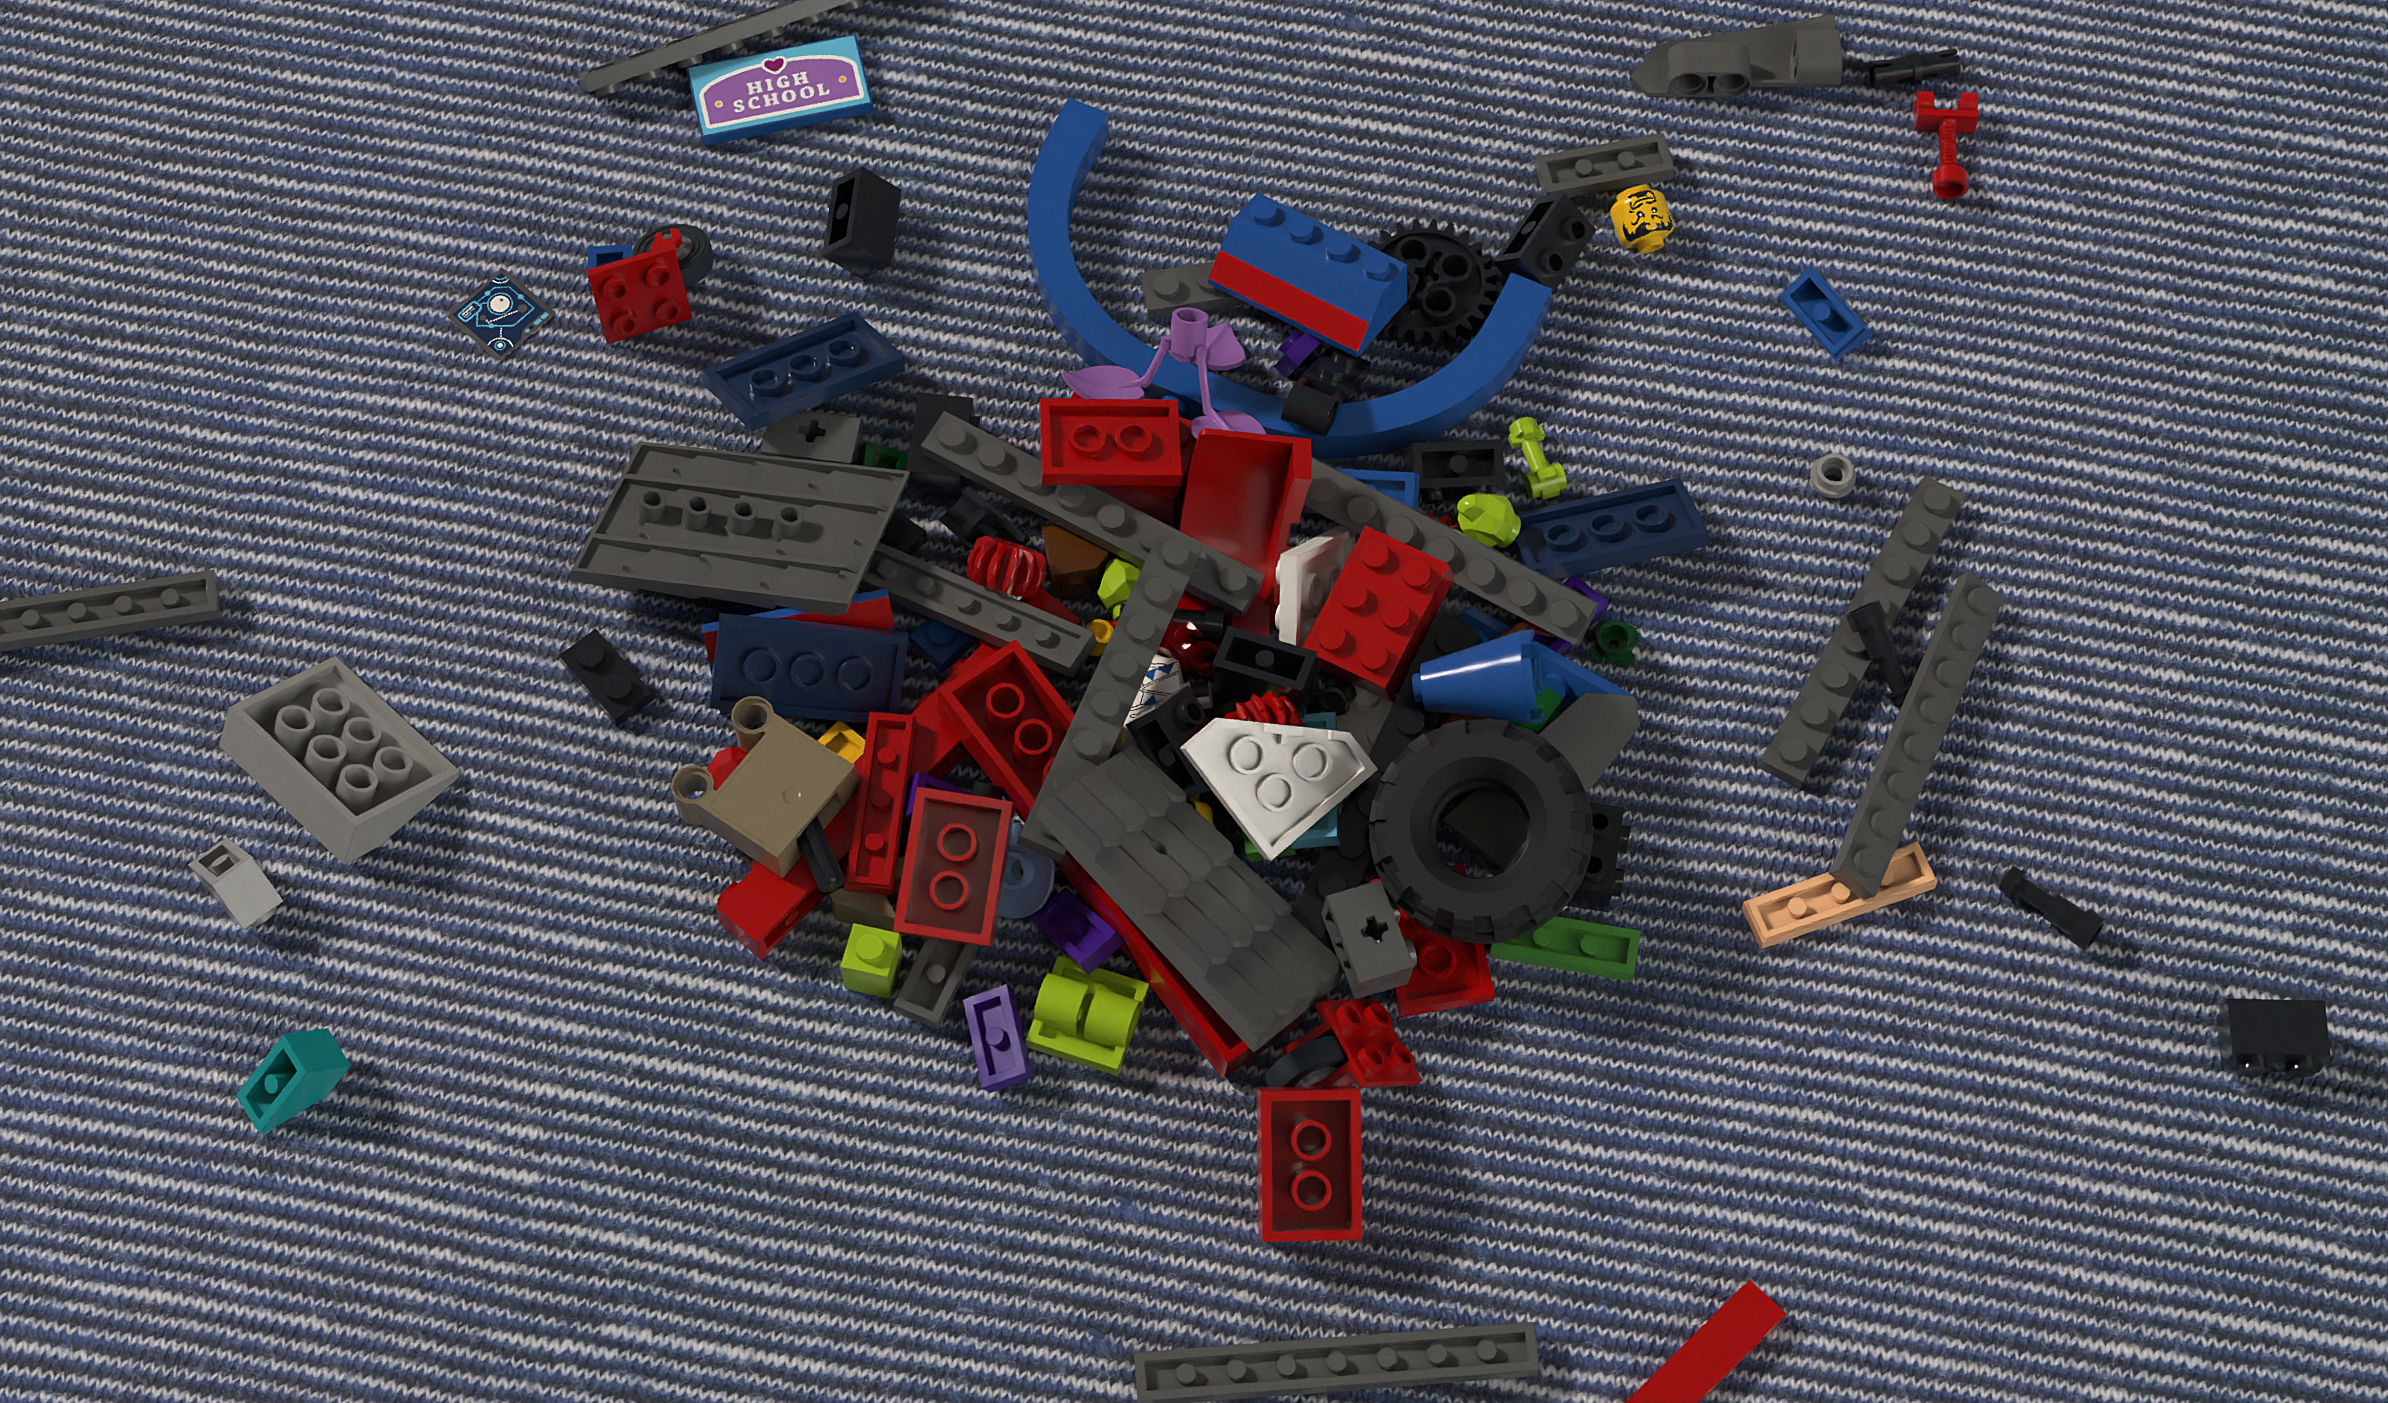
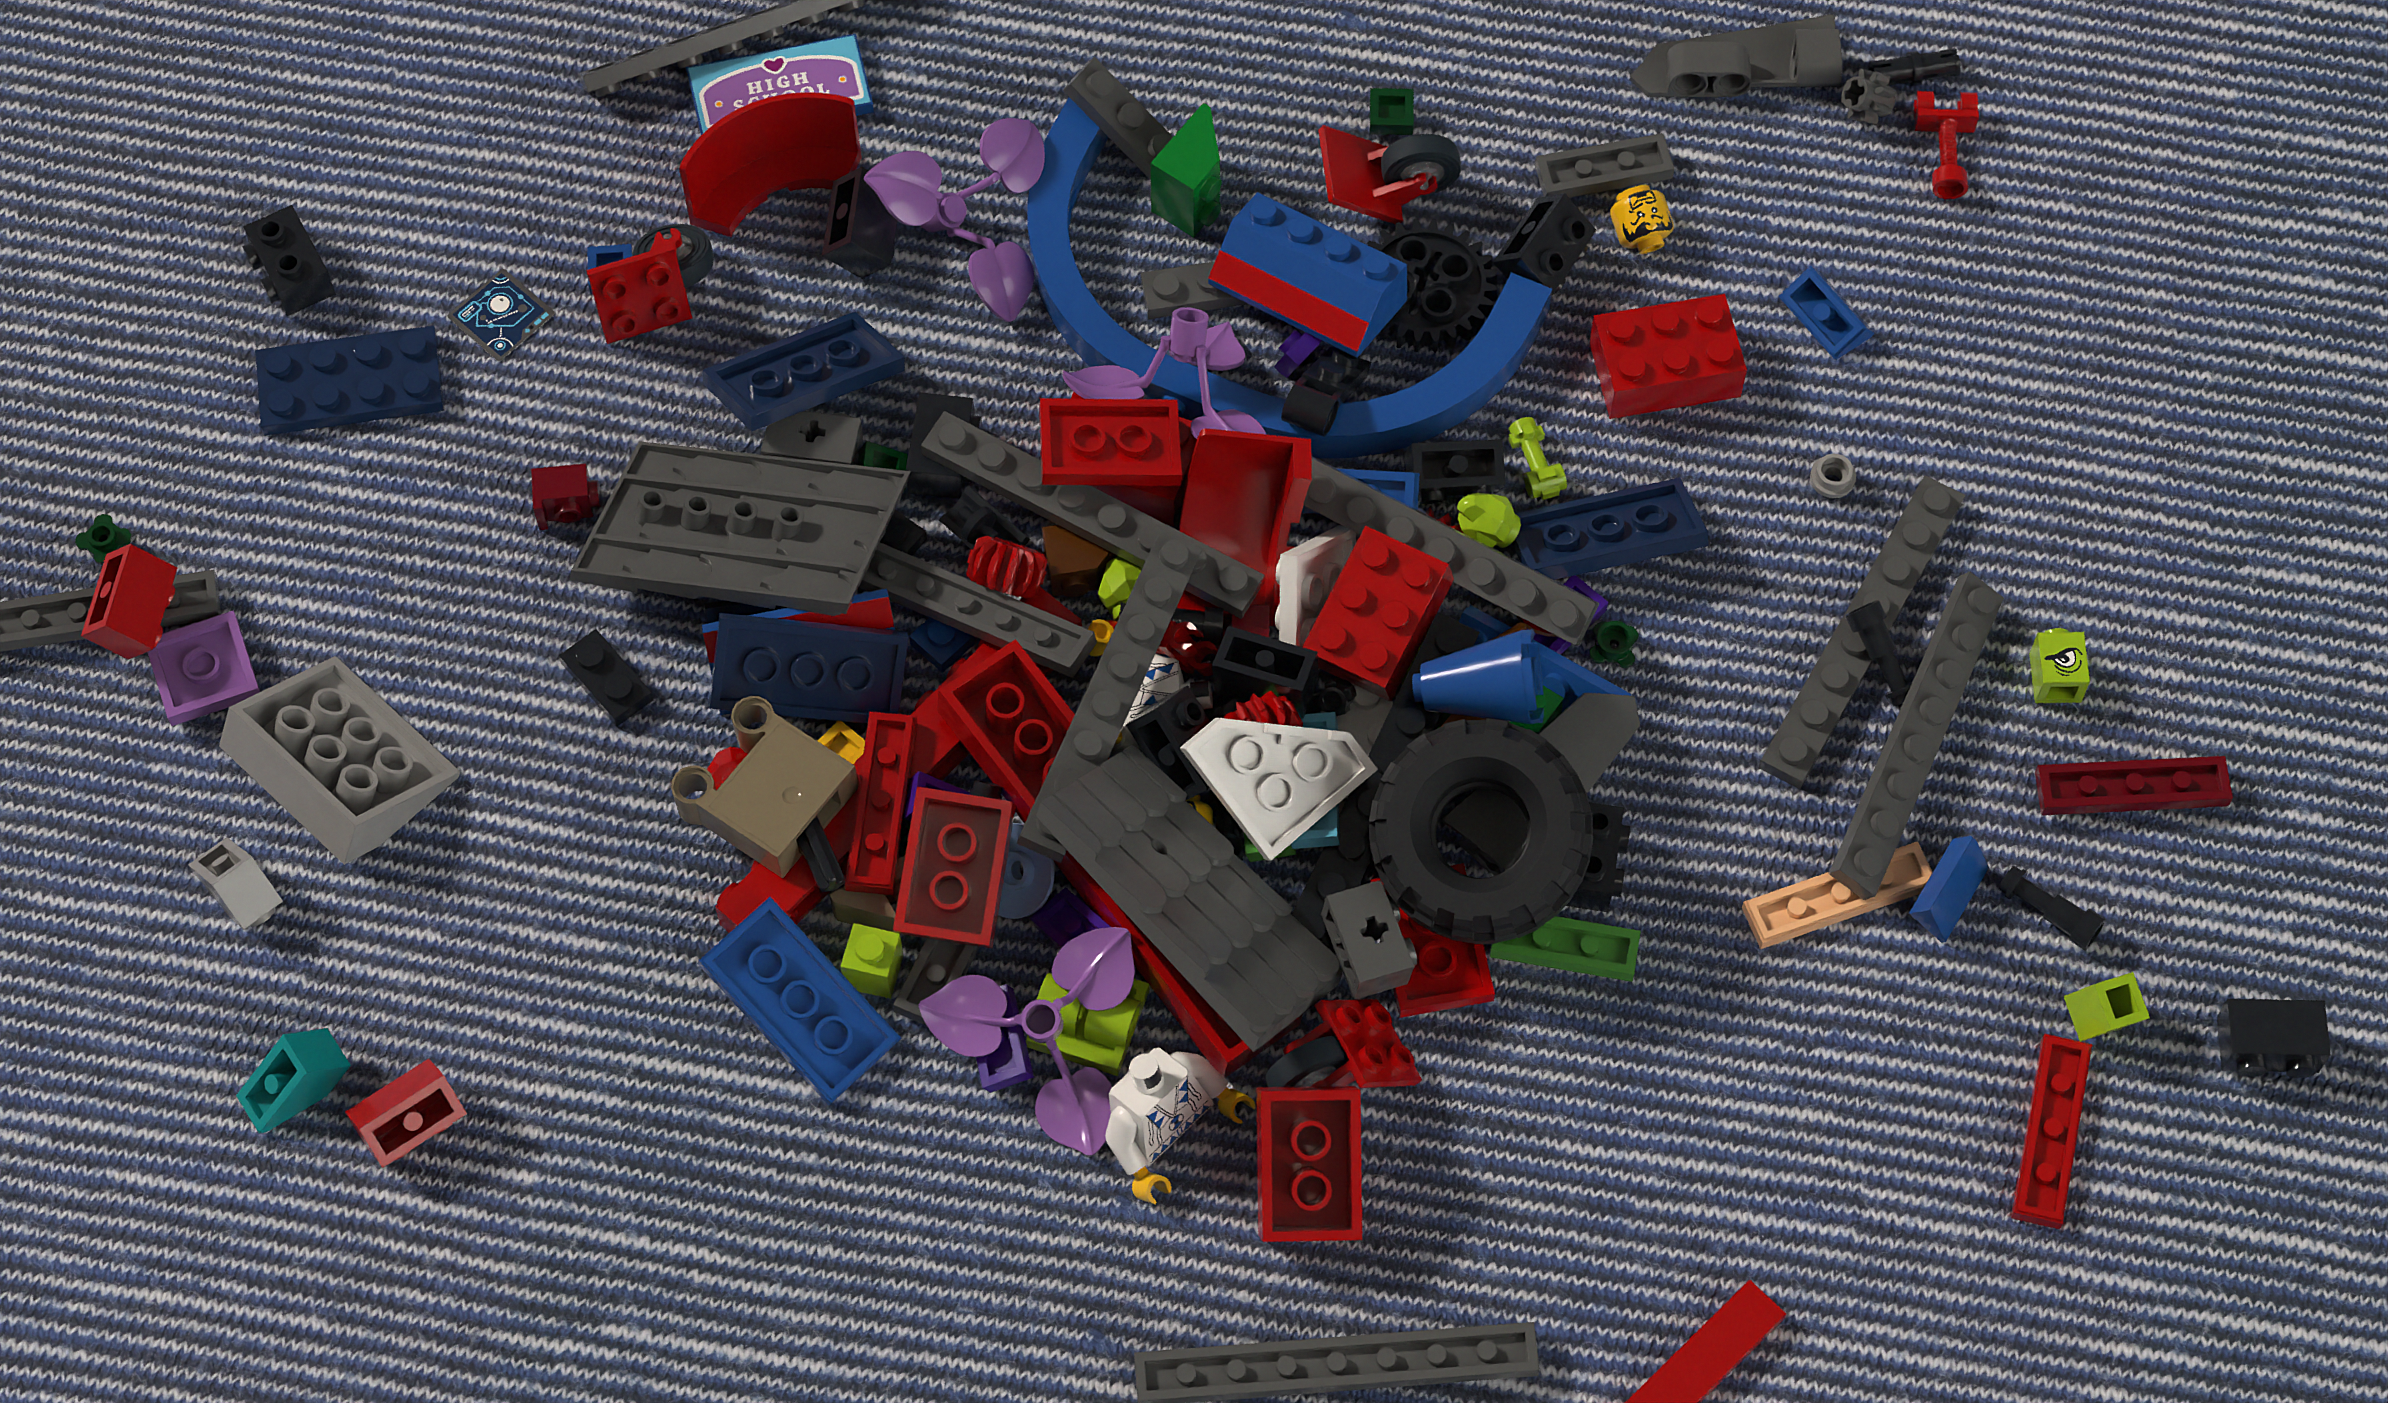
(103, 526): none -> dark green plate
(130, 602): none -> red brick
(203, 668): none -> medium lavender plate
(288, 260): none -> black brick
(349, 380): none -> dark blue plate
(406, 1113): none -> red brick
(563, 494): none -> dark red brick
(765, 147): none -> red panel
(799, 1000): none -> blue tile
(909, 192): none -> medium lavender plant
(969, 1022): none -> medium lavender plant
(1118, 114): none -> dark grey plate
(1157, 1105): none -> white torso
(1188, 176): none -> green slope
(1382, 177): none -> red plate
(1391, 111): none -> dark green plate
(1667, 356): none -> red brick
(1868, 96): none -> dark grey gear
(1950, 887): none -> blue slope
(2051, 1131): none -> red tile
(2059, 666): none -> lime brick
(2106, 1006): none -> lime brick
(2133, 785): none -> dark red plate

